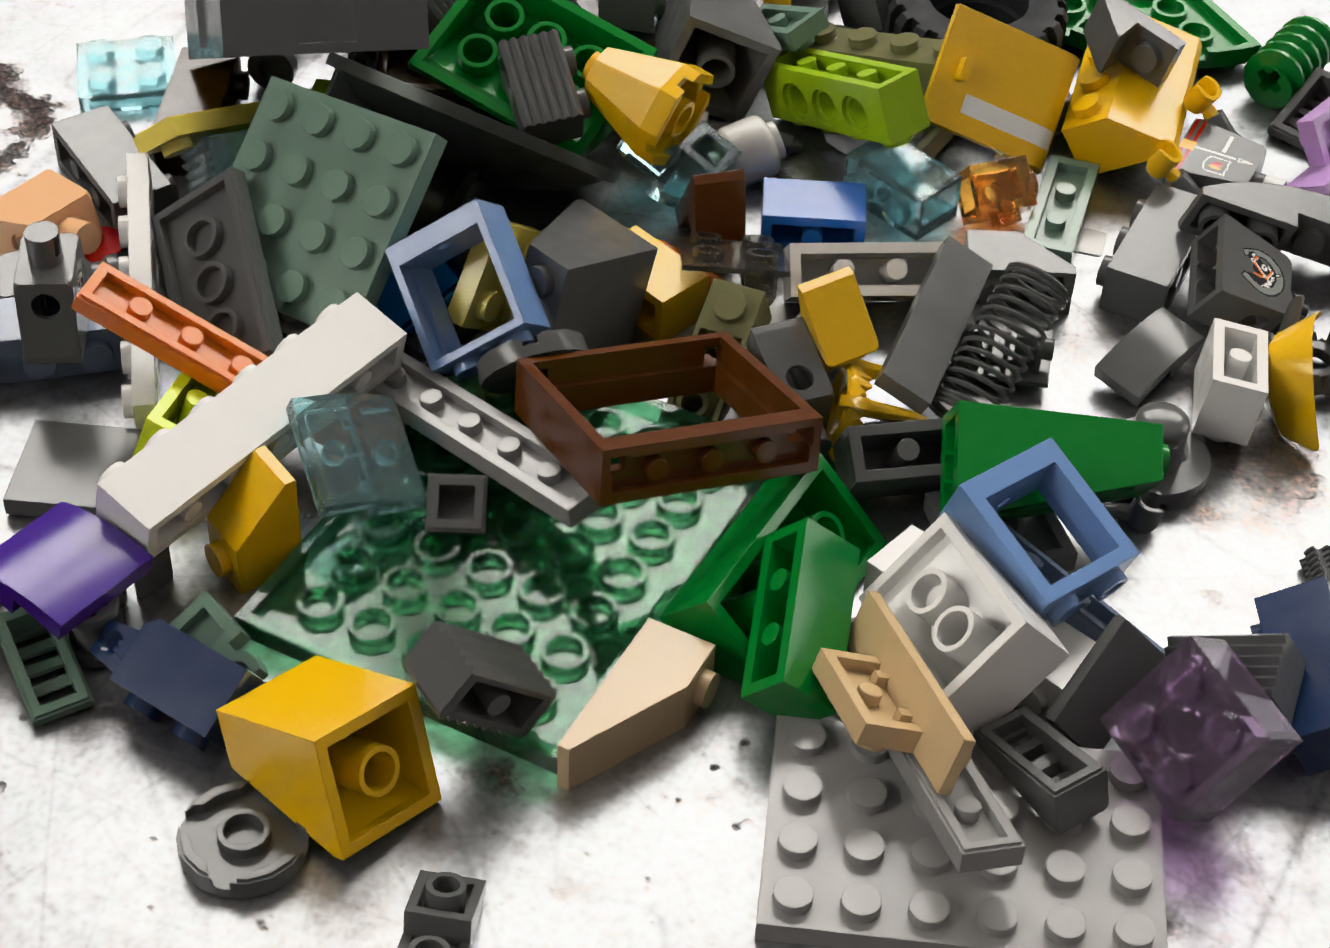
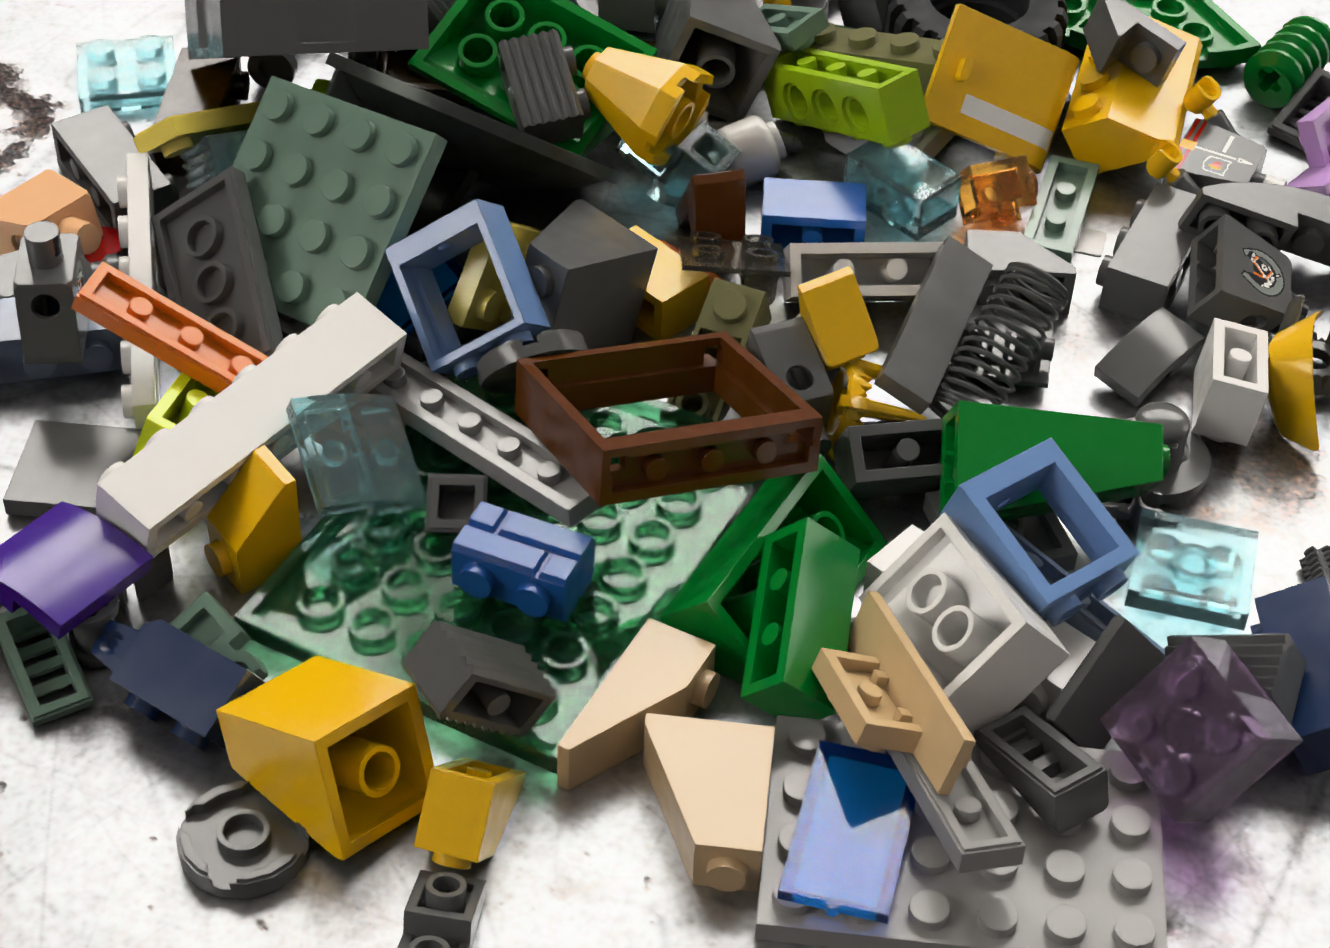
(466, 810): none -> yellow slope
(522, 561): none -> blue brick
(712, 794): none -> tan slope
(849, 834): none -> clear blue piece
(1193, 569): none -> clear light blue plate

